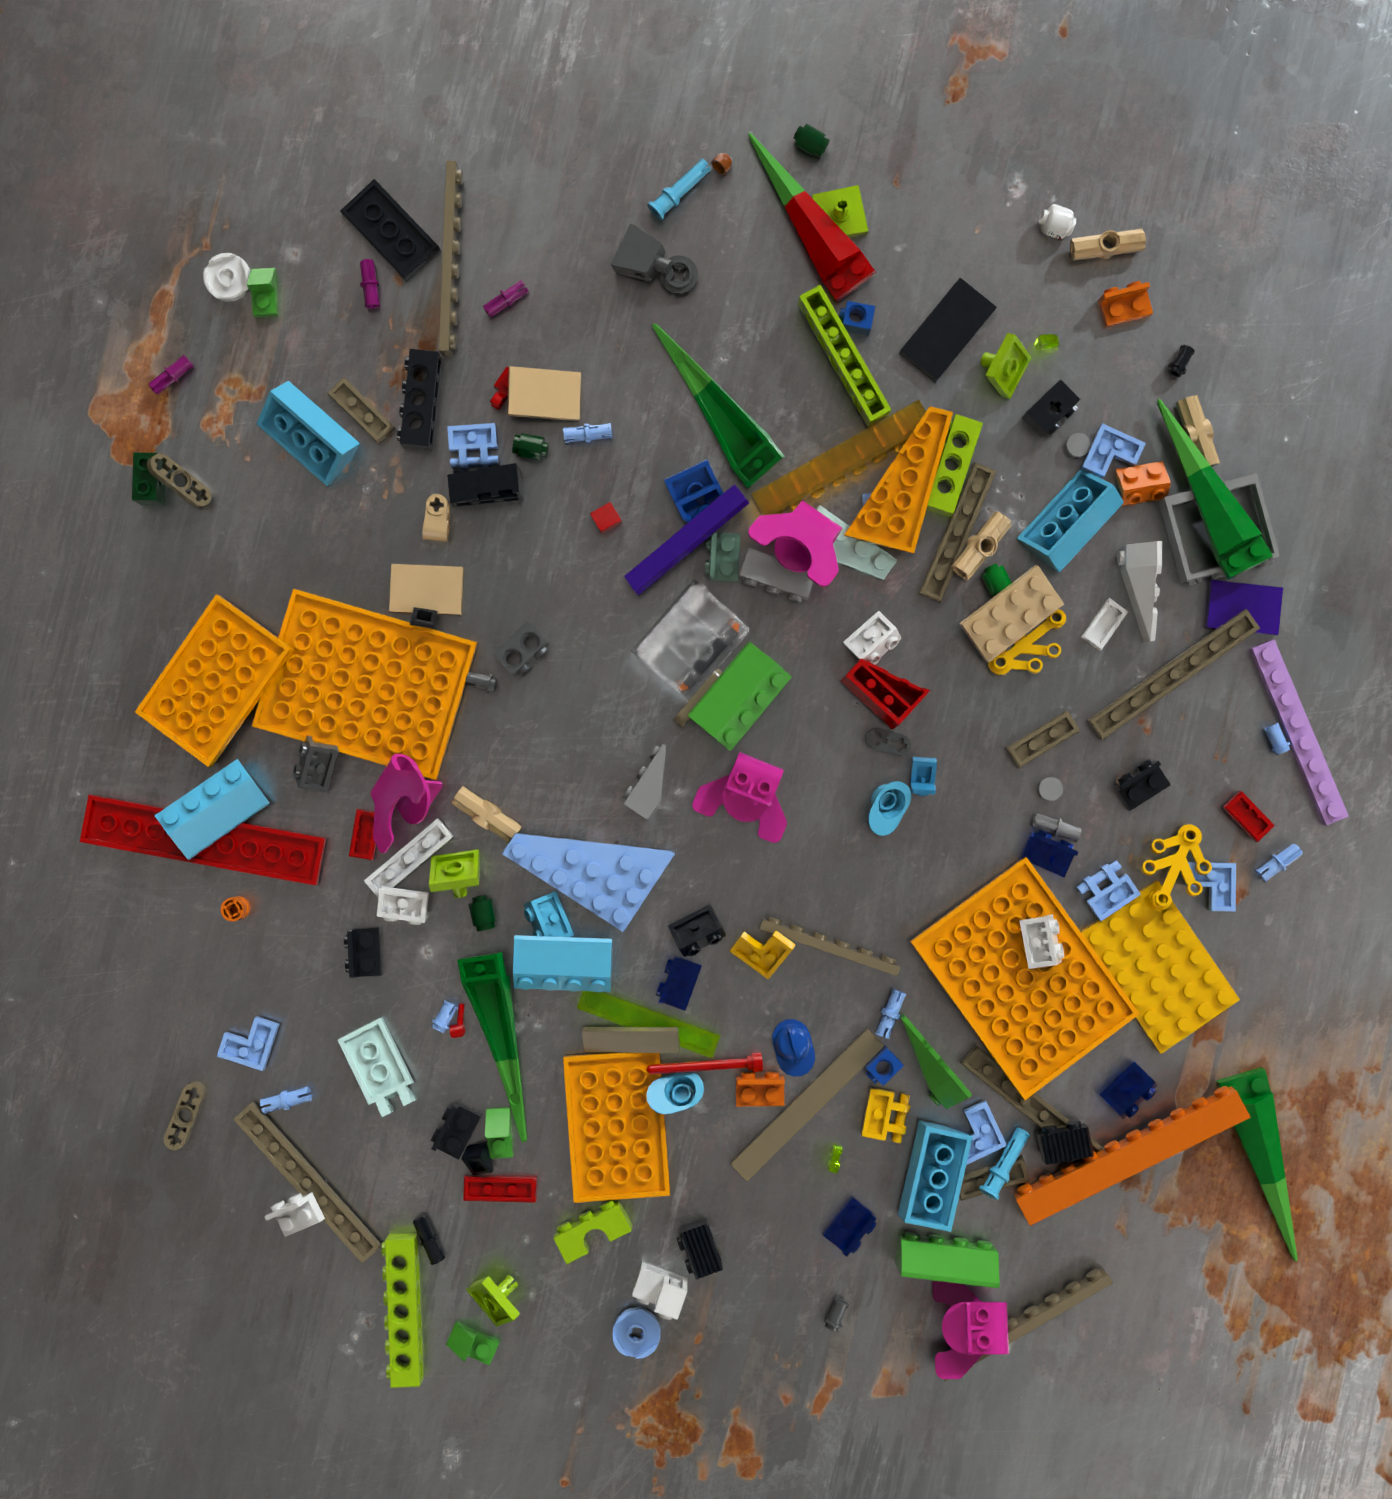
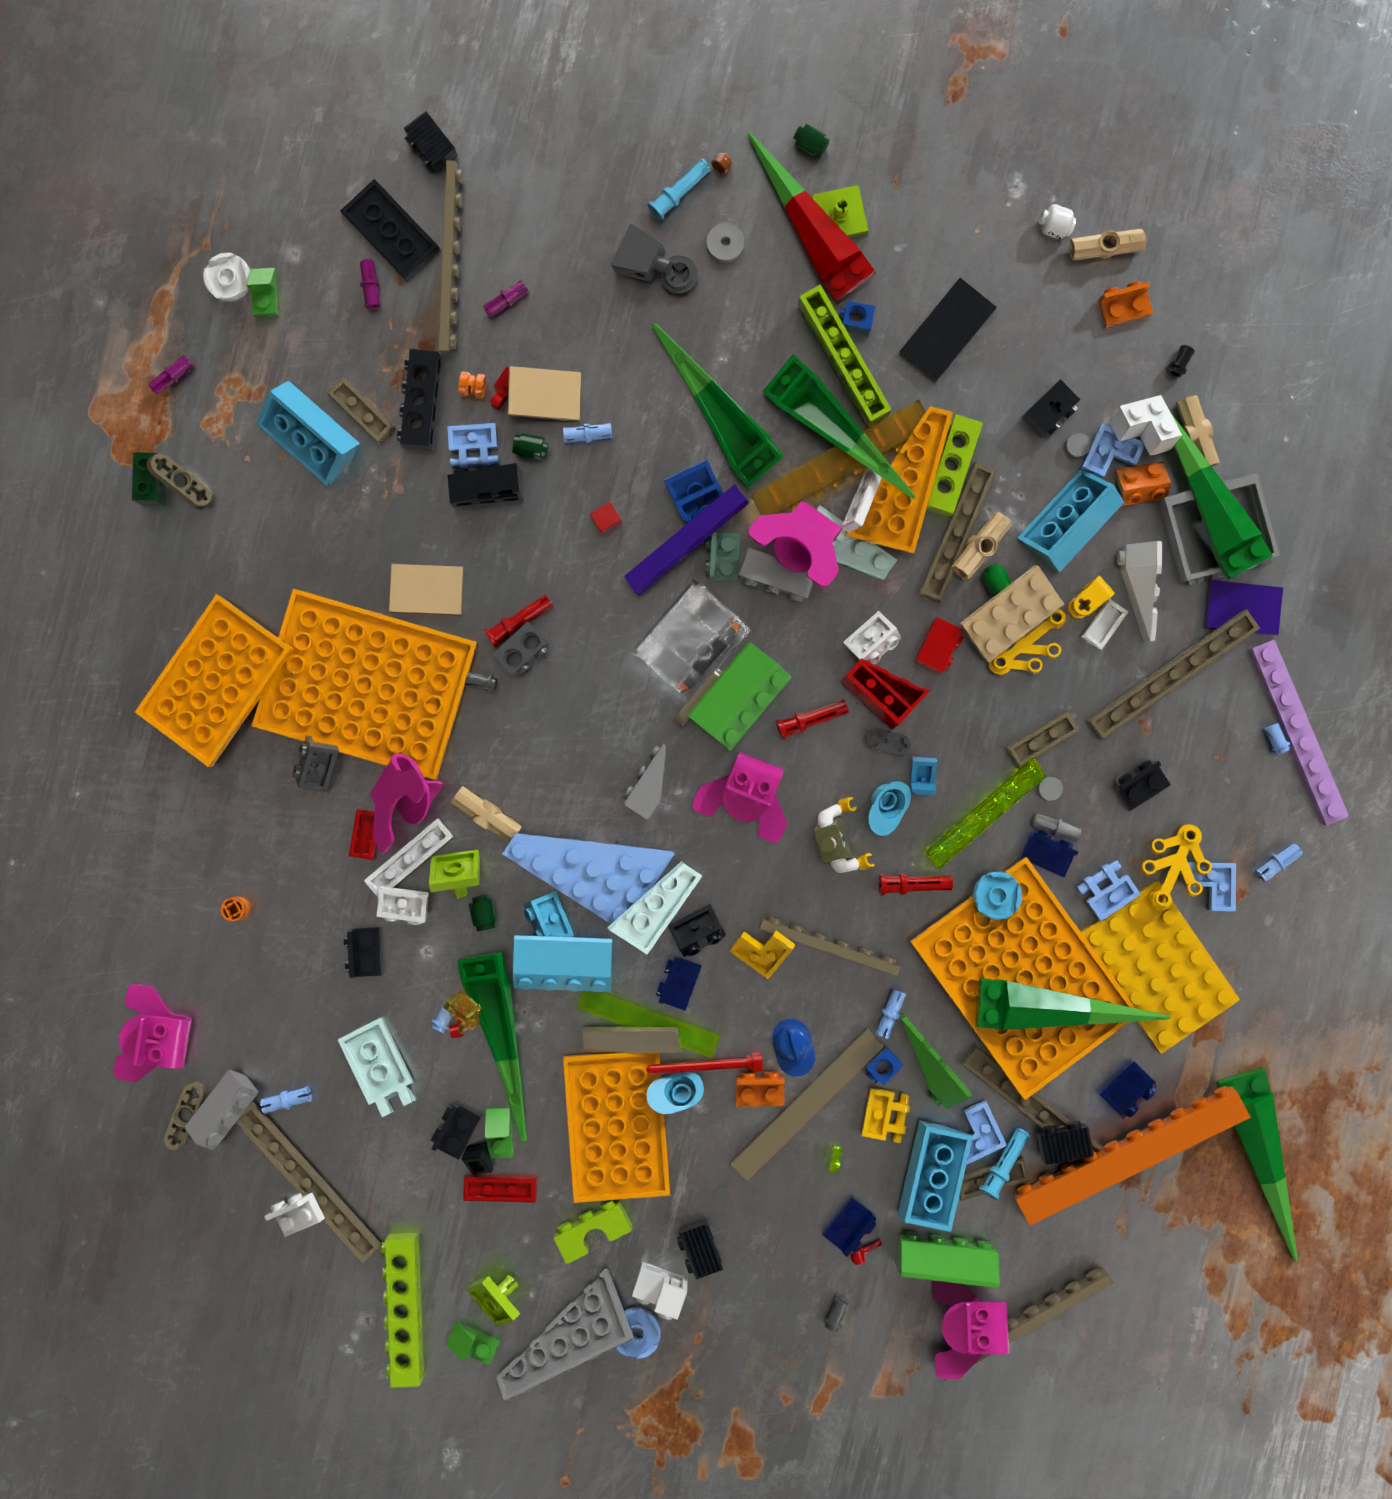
(152, 1037): none -> dark pink piece
(212, 809): medium azure slope -> none
(221, 1109): none -> light grey brick
(243, 849): red plate -> none
(251, 1051): light blue plate -> none
(424, 618): black slope -> none
(428, 1240): black axle -> none
(430, 142): none -> black brick
(436, 524): tan piece -> none
(464, 1010): none -> clear yellow bracket
(472, 385): none -> orange wheel
(508, 626): none -> red pin
(576, 1336): none -> light grey wing
(652, 913): none -> light aqua wing
(728, 232): none -> light grey piece
(801, 722): none -> red pin
(810, 401): none -> green plate
(834, 841): none -> torso
(859, 1257): none -> red hand
(862, 500): none -> white tile
(900, 883): none -> red pin
(939, 645): none -> red brick
(985, 813): none -> clear neon green plate
(997, 895): none -> medium azure tile
(1007, 365): lime tile -> none
(1022, 1006): none -> green plate
(1041, 941): white bracket -> none
(1047, 341): clear neon green tile -> none
(1092, 597): none -> yellow piece
(1150, 421): none -> white brick
(1248, 816): red plate -> none

